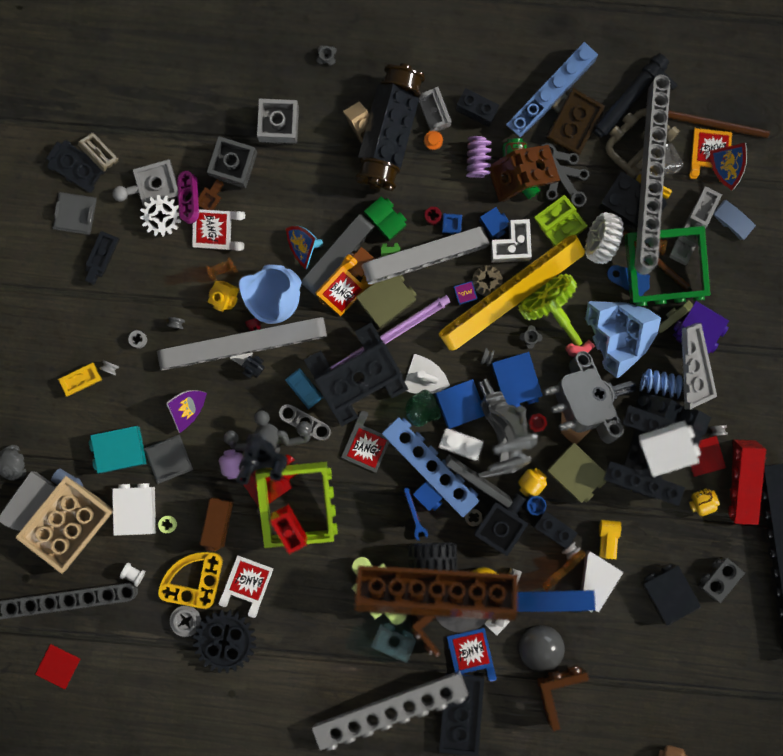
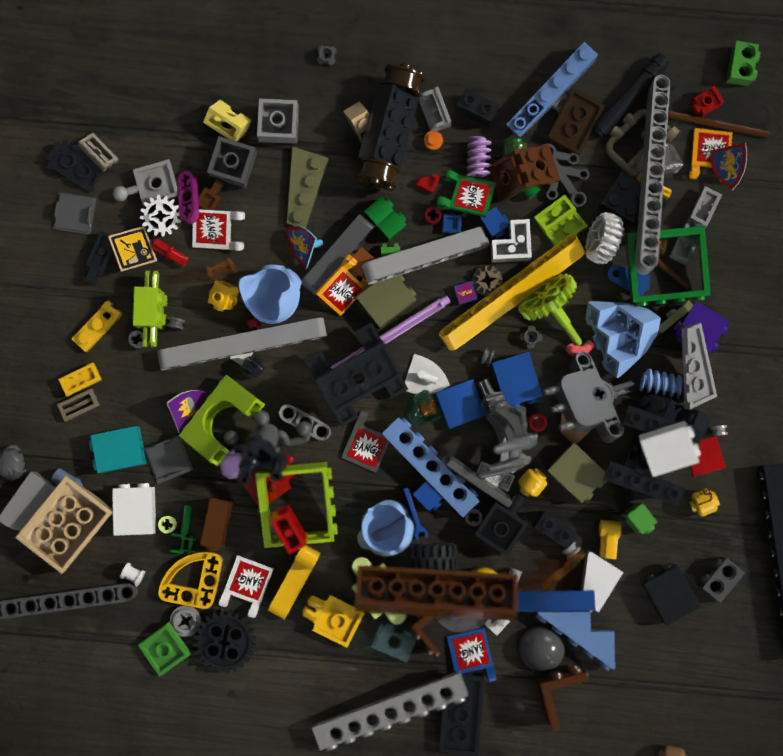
(57, 666): red sticker -> none
(93, 398): none -> dark tan tile
(96, 326): none -> yellow plate
(109, 367): light grey bush -> none
(132, 248): none -> piece
(149, 308): none -> lime brick
(164, 649): none -> bright green tile
(170, 252): none -> red axle
(184, 531): none -> green piece
(199, 429): none -> lime arch
(220, 113): none -> light yellow brick
(294, 581): none -> yellow beam
(304, 388): dark azure tile -> none
(305, 181): none -> olive wing
(333, 618): none -> yellow plate
(386, 528): none -> light blue piece
(428, 182): none -> red tile
(429, 408): none -> clear orange bush
(460, 444): white brick -> none
(469, 196): none -> flag
(501, 481): none -> white sticker
(537, 507): blue wheel -> none
(578, 629): none -> medium blue slope
(639, 518): none -> bright green brick
(712, 96): none -> red brick
(733, 218): sand blue slope -> none
(739, 62): none -> bright green brick
(746, 481): red wedge -> none

